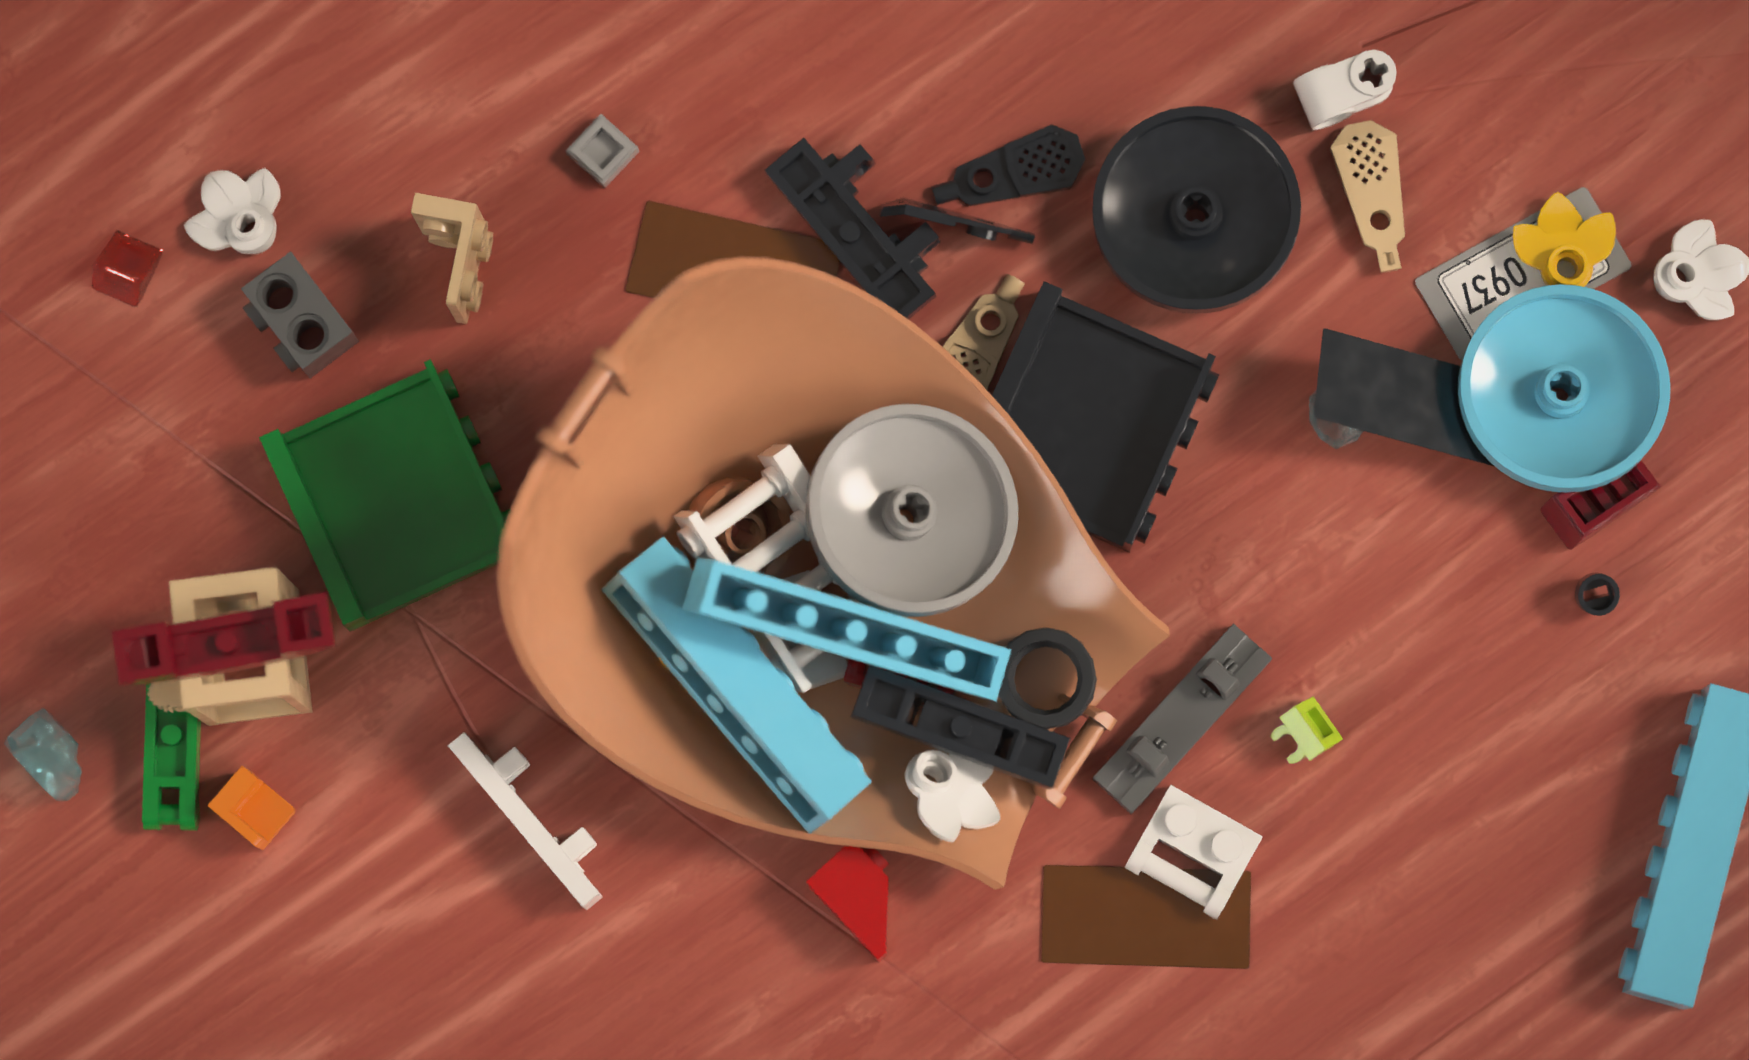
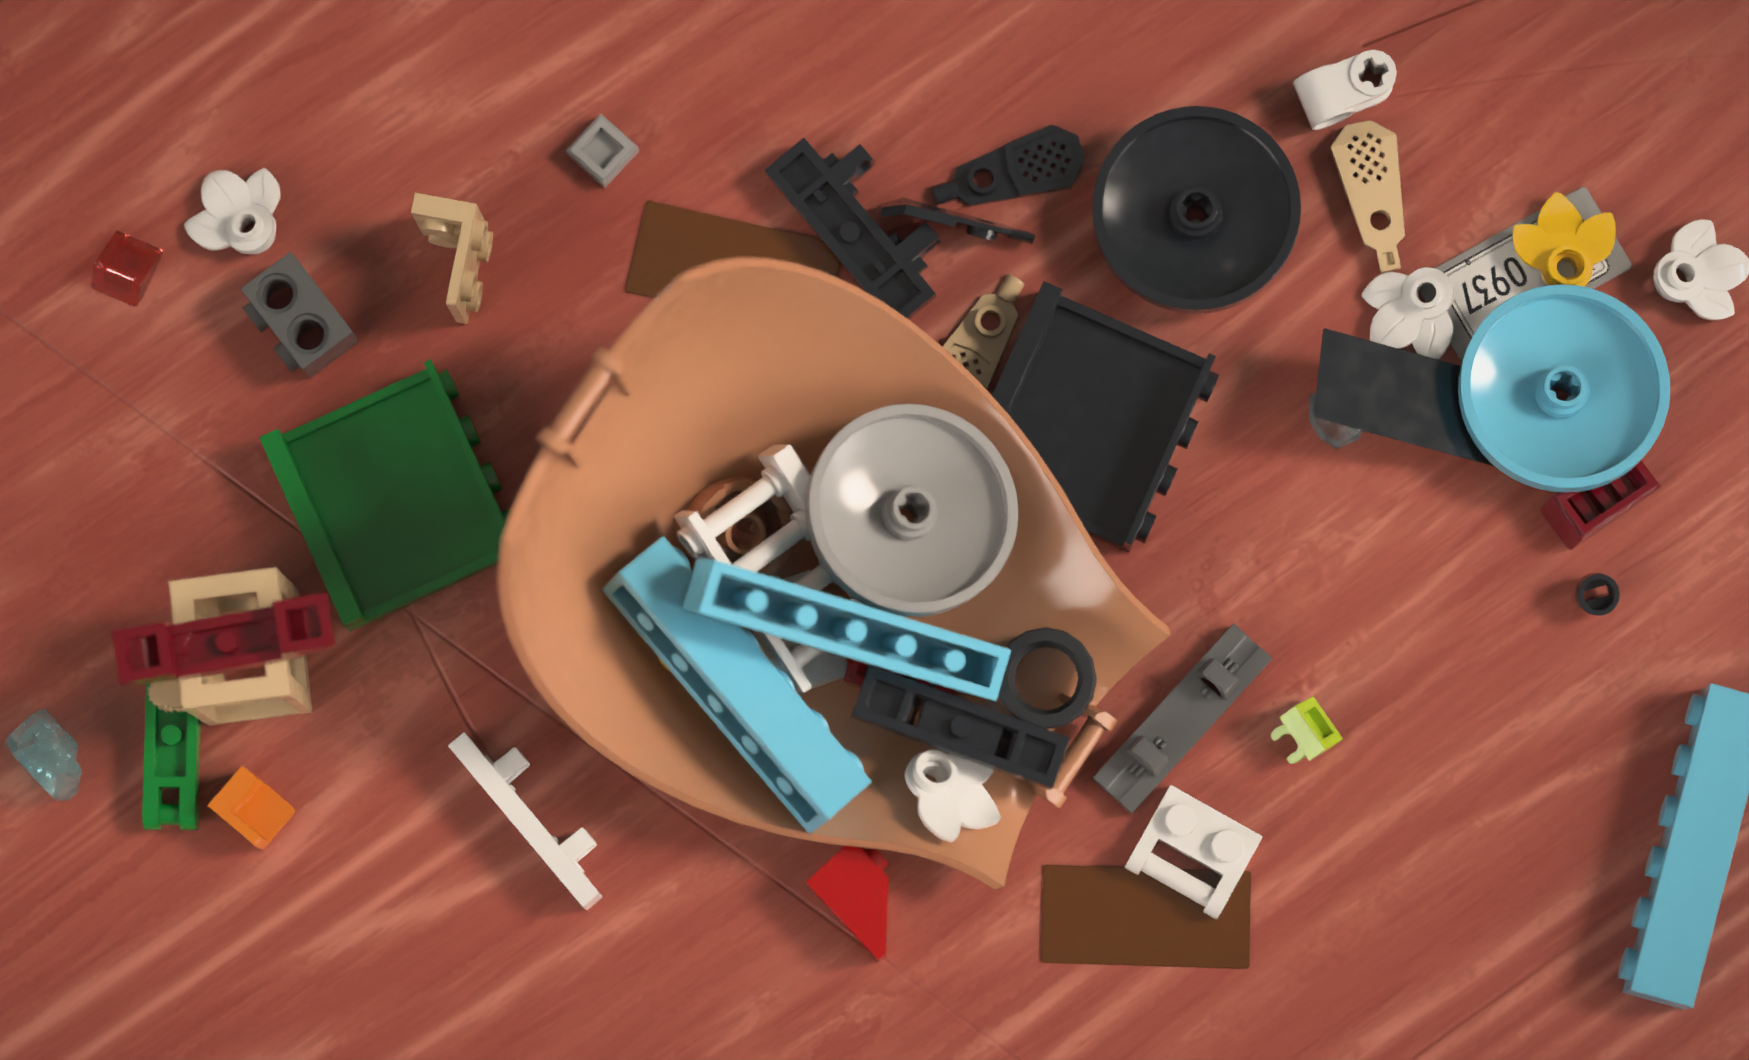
(1405, 317): none -> white plate

